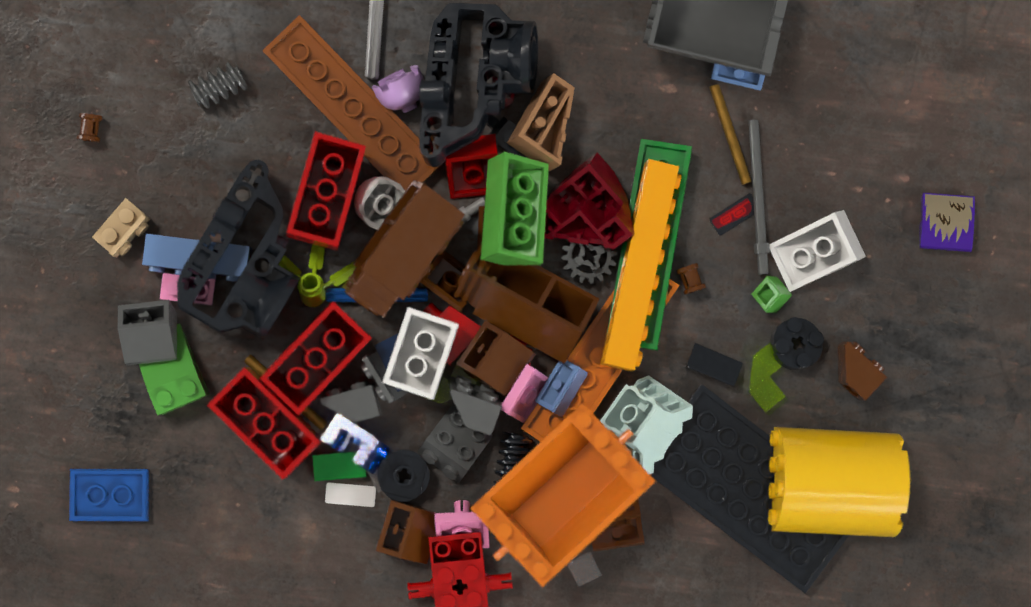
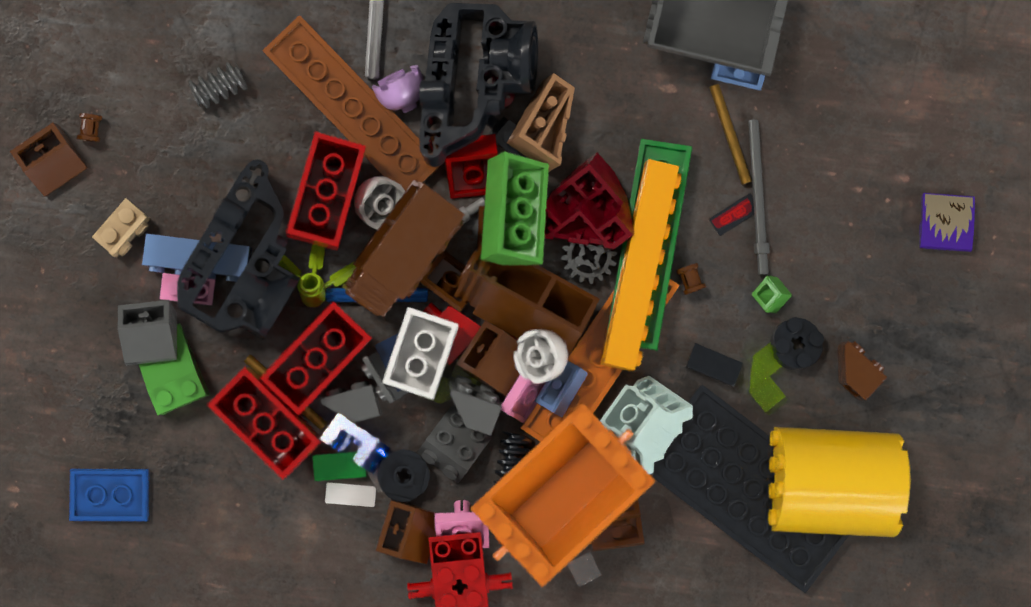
(49, 159): none -> reddish brown slope
(540, 356): none -> white cylinder
(816, 250): white slope -> none

